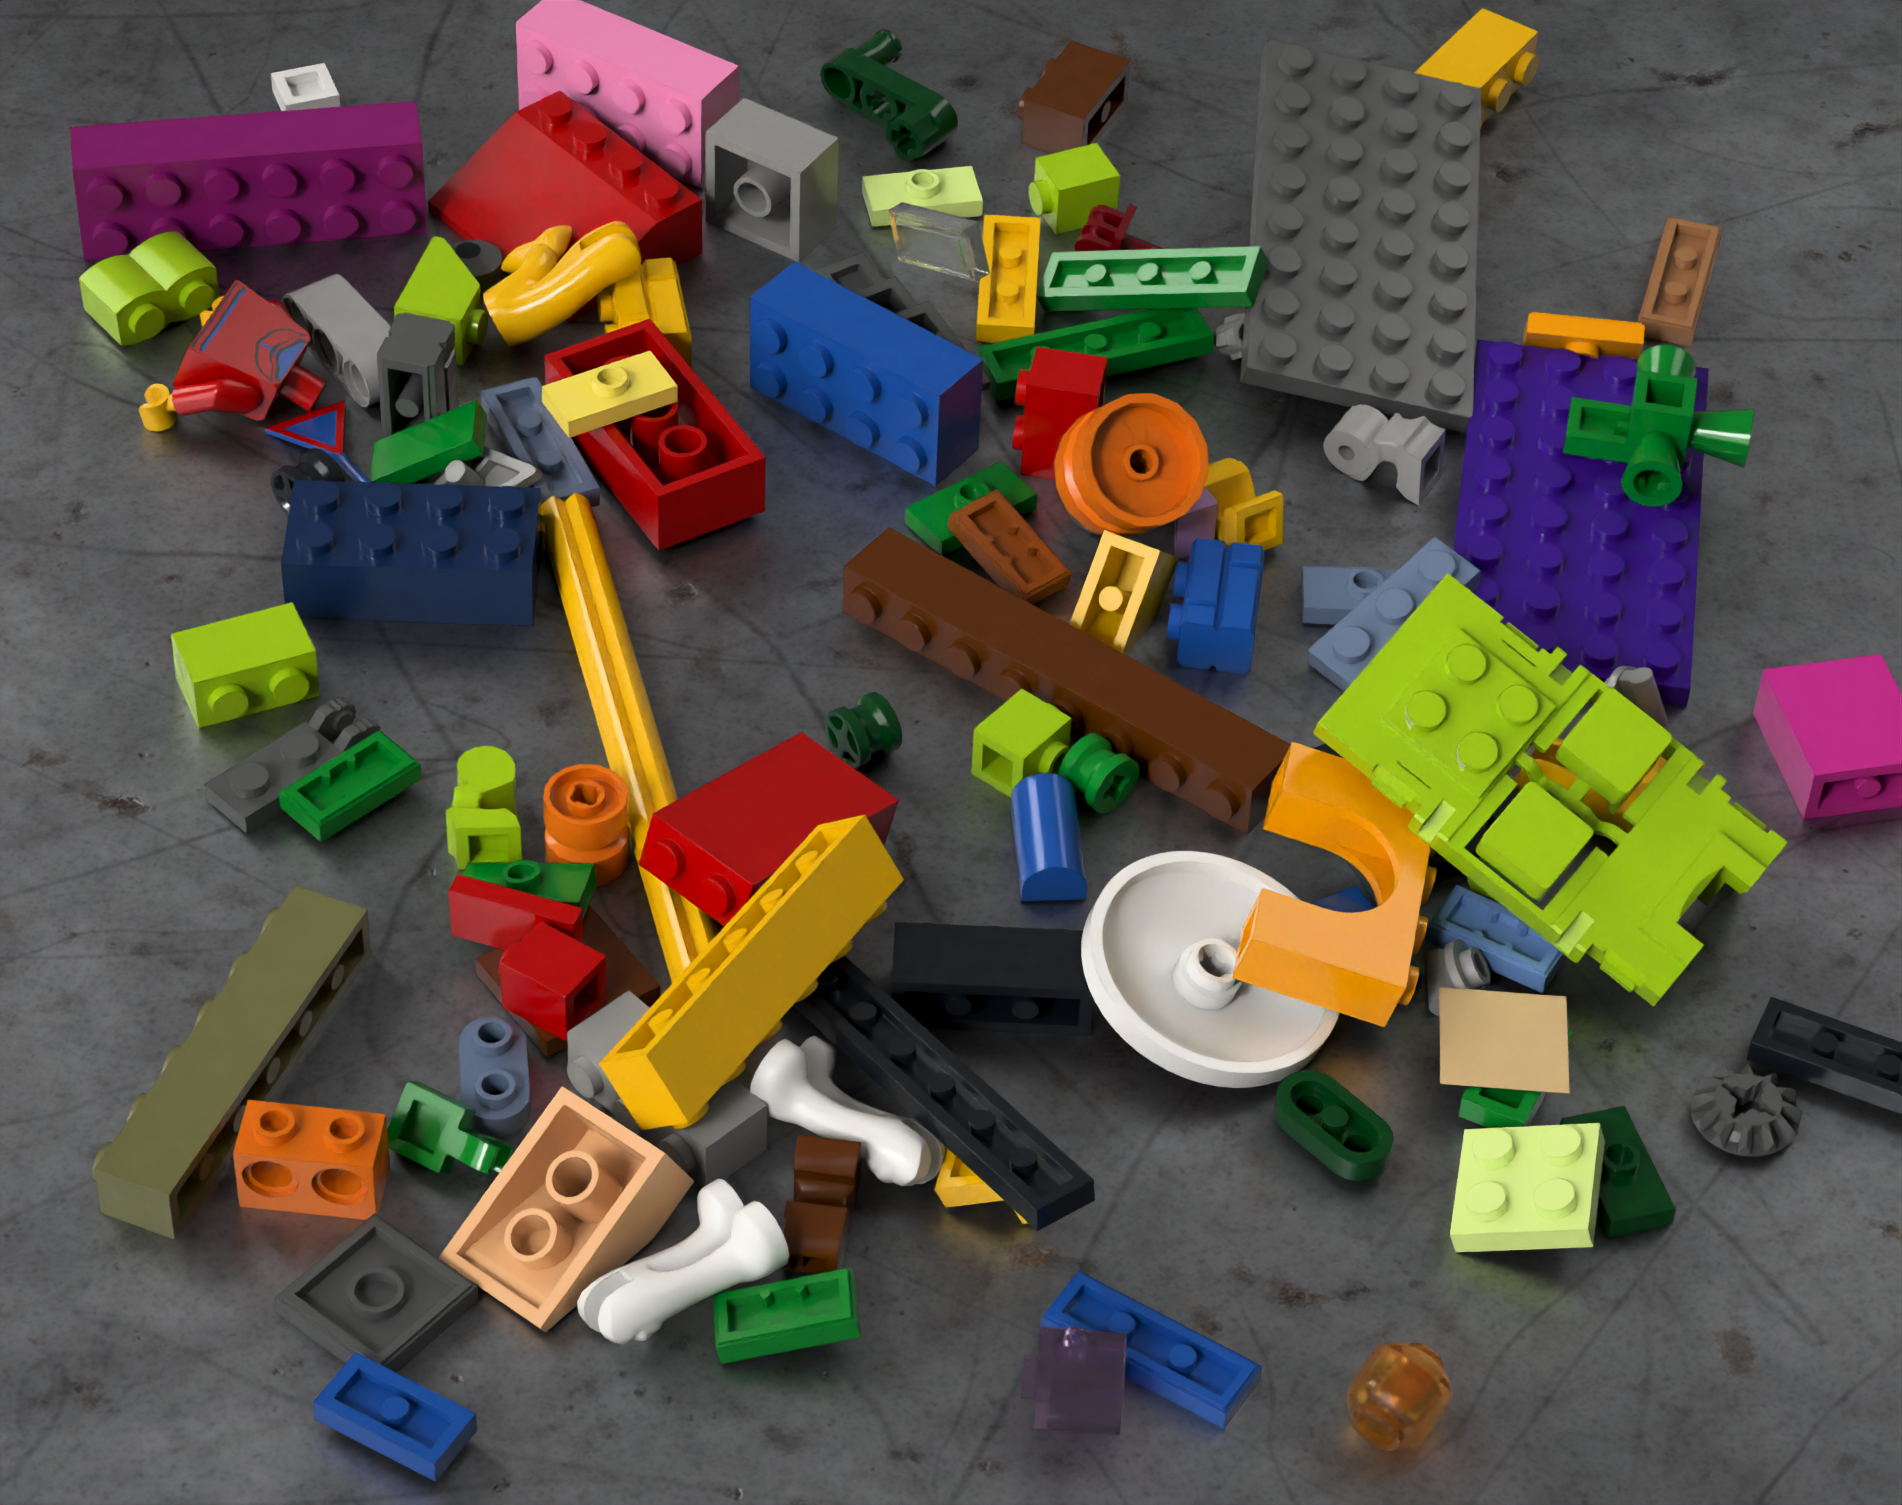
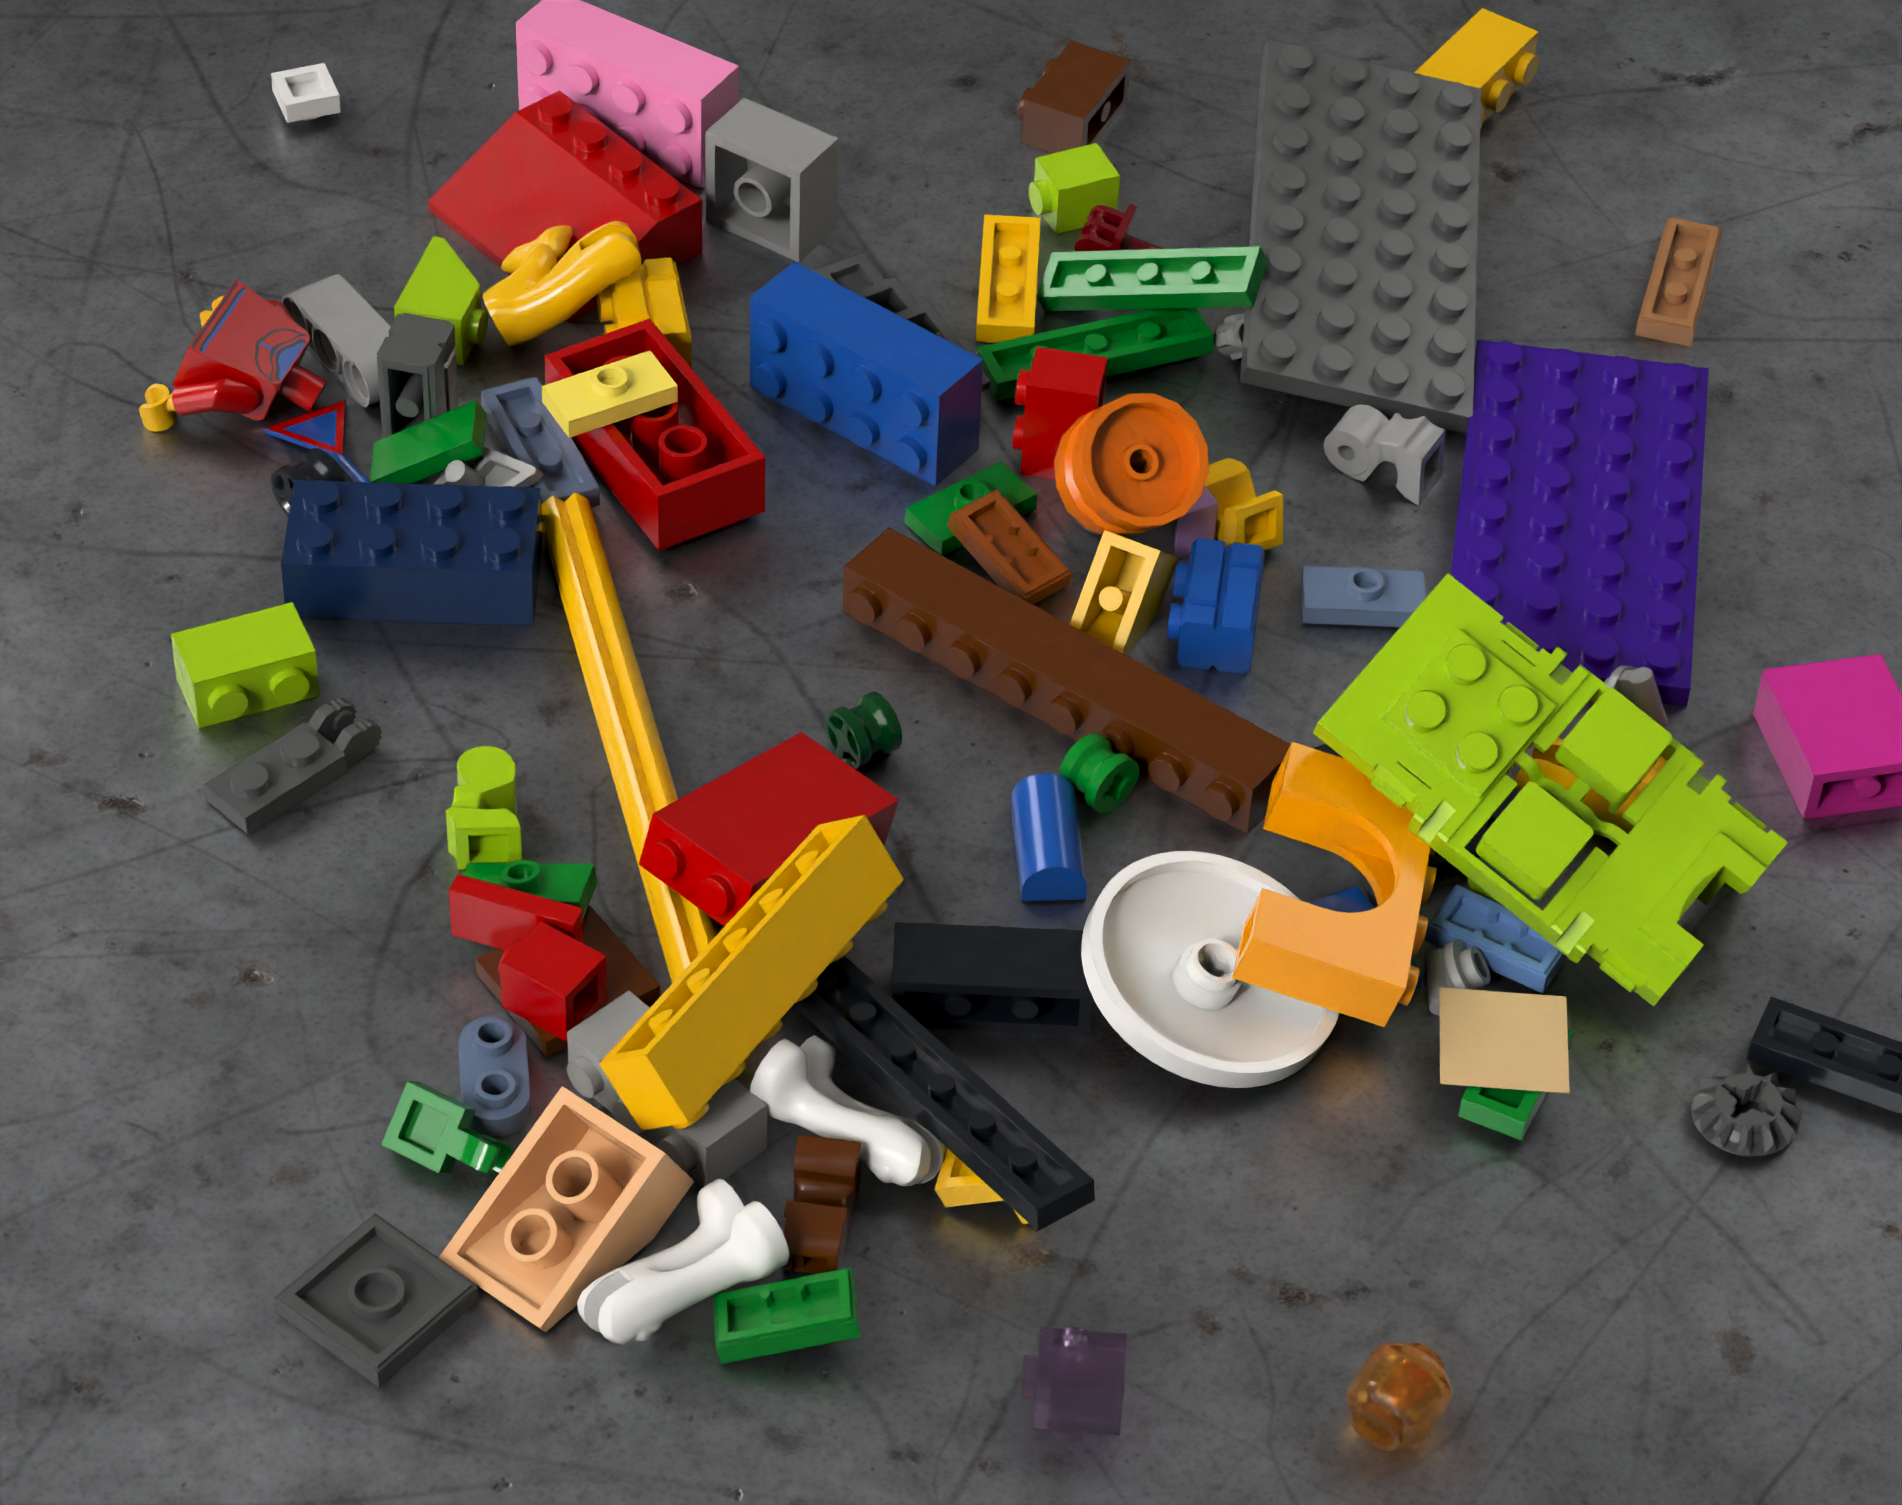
(149, 288): lime brick -> none
(236, 1053): olive brick -> none
(251, 178): magenta brick -> none
(311, 1160): orange brick -> none
(350, 785): green plate -> none
(395, 1416): blue plate -> none
(482, 261): dark grey tile -> none
(587, 820): orange wheel -> none
(909, 112): dark green beam -> none
(939, 241): clear tile -> none
(942, 190): yellowish green plate -> none
(1020, 741): lime brick -> none
(1160, 1350): blue tile -> none
(1343, 1130): dark green plate -> none
(1371, 624): sand blue plate -> none
(1528, 1188): yellowish green plate -> none
(1584, 335): light orange plate -> none
(1630, 1186): dark green plate -> none
(1657, 428): green brick -> none

